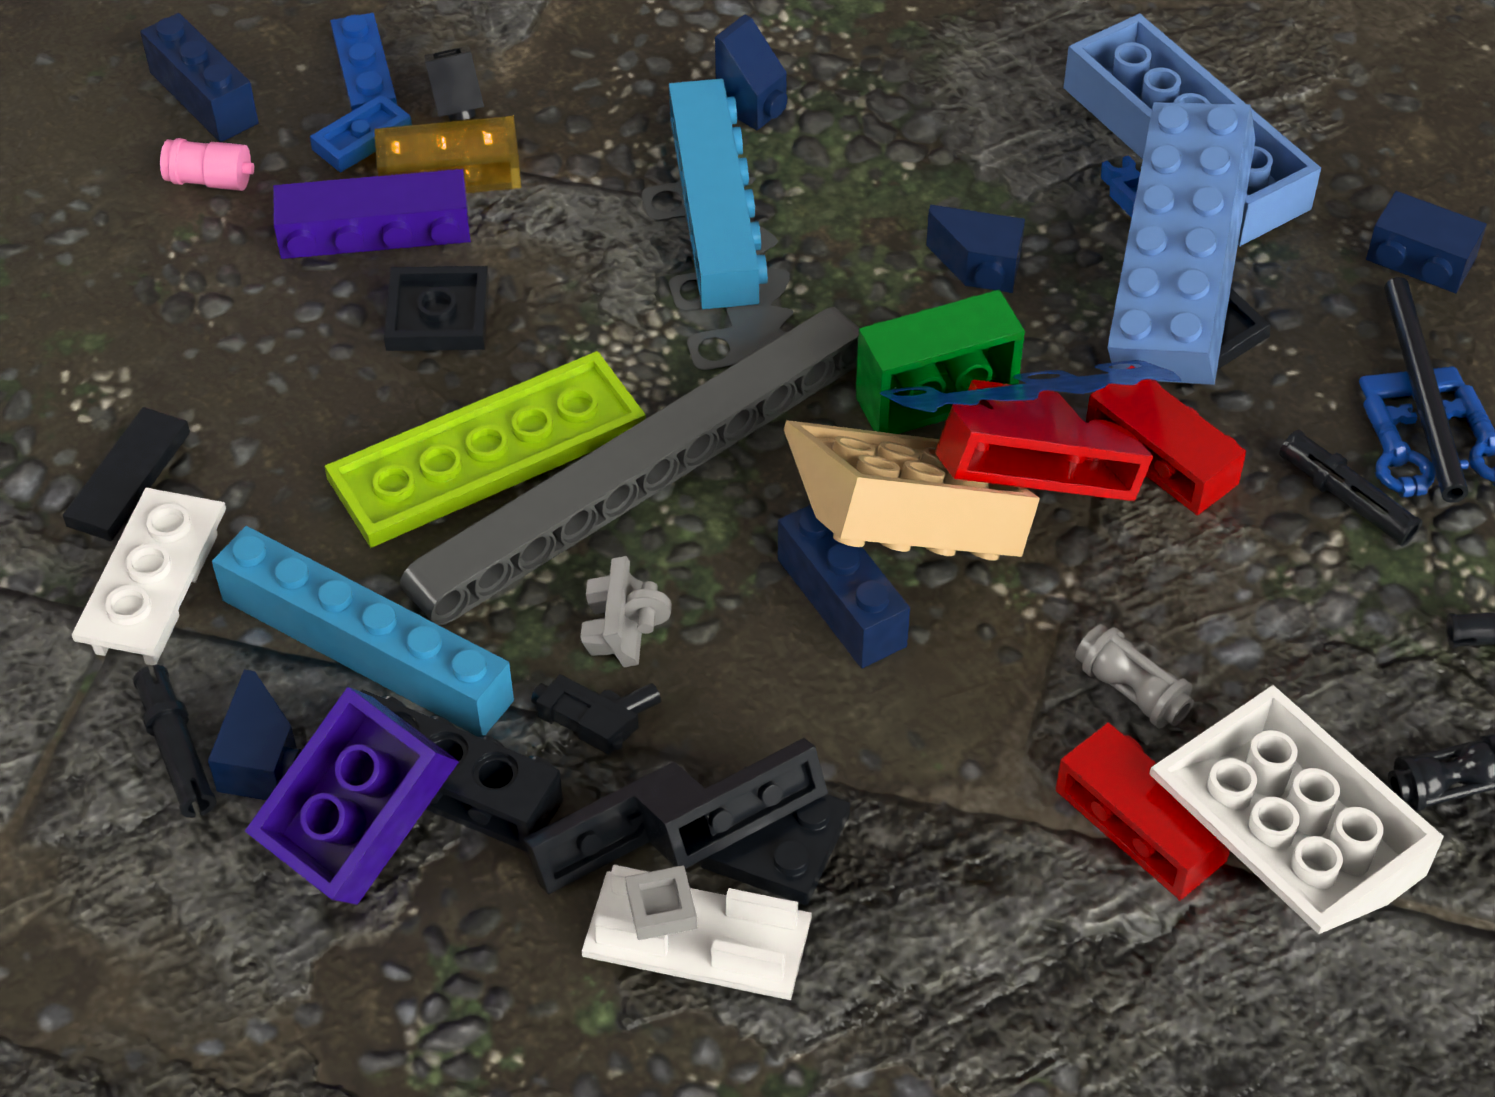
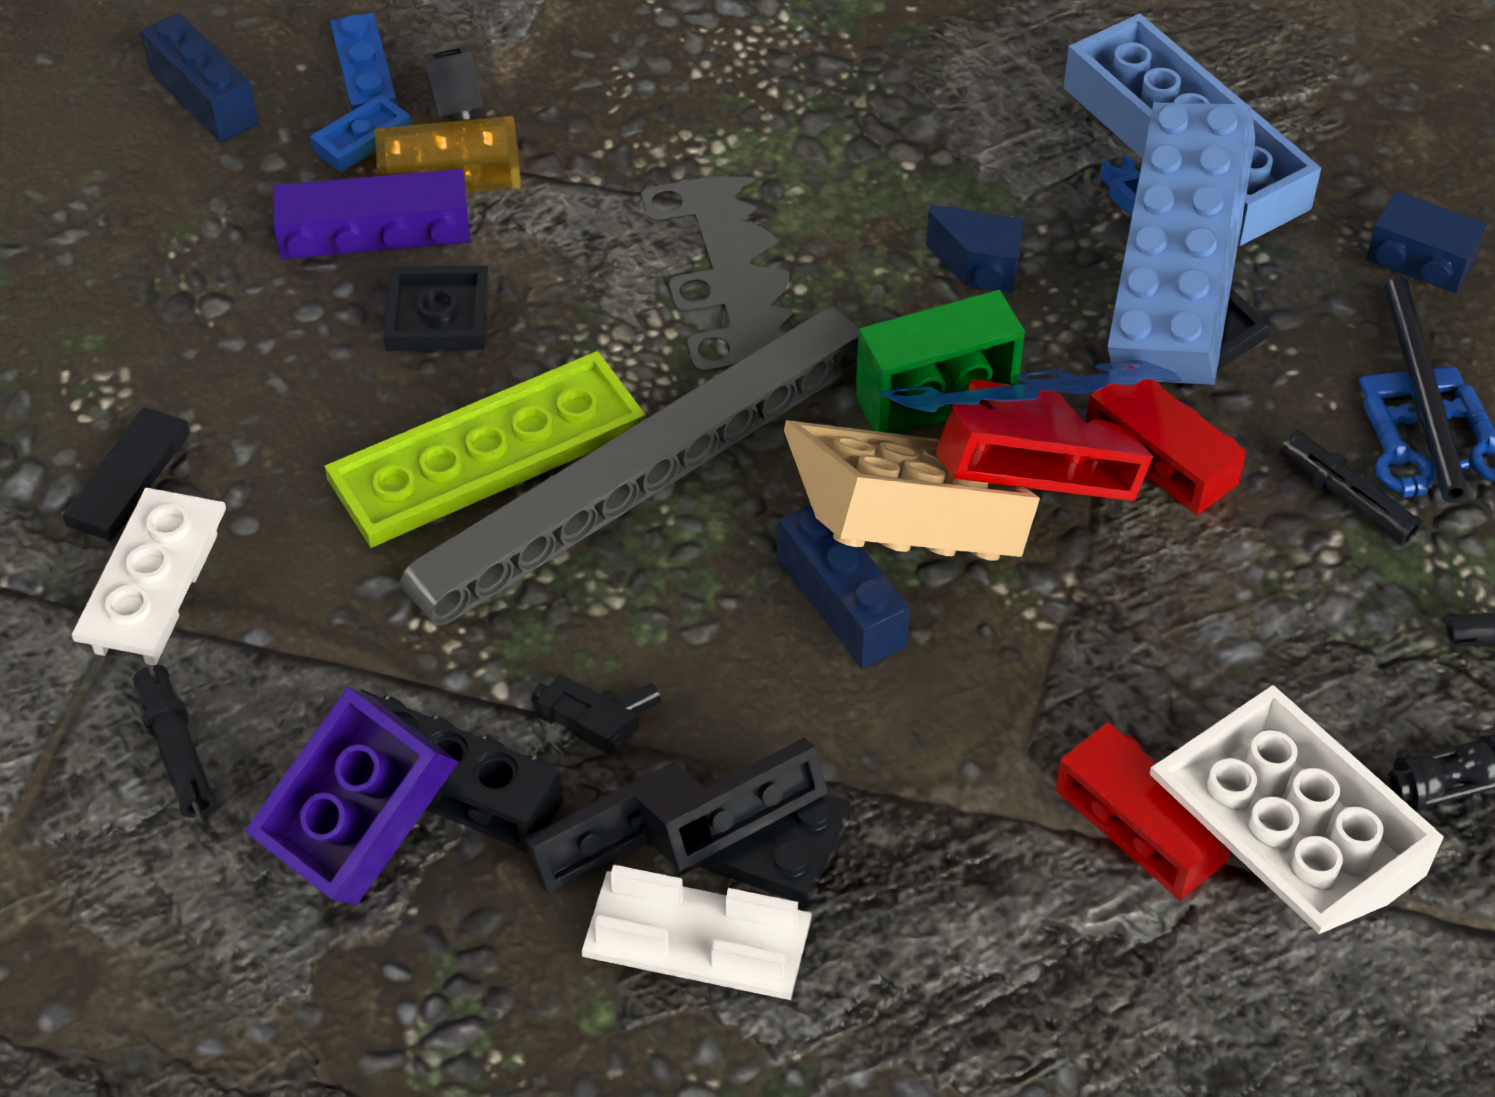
(207, 164): bright pink piece -> none
(253, 743): dark blue slope -> none
(364, 631): dark azure brick -> none
(628, 609): light grey hips -> none
(661, 902): light grey plate -> none
(715, 195): dark azure brick -> none
(750, 73): dark blue slope -> none
(1118, 663): light grey piece -> none

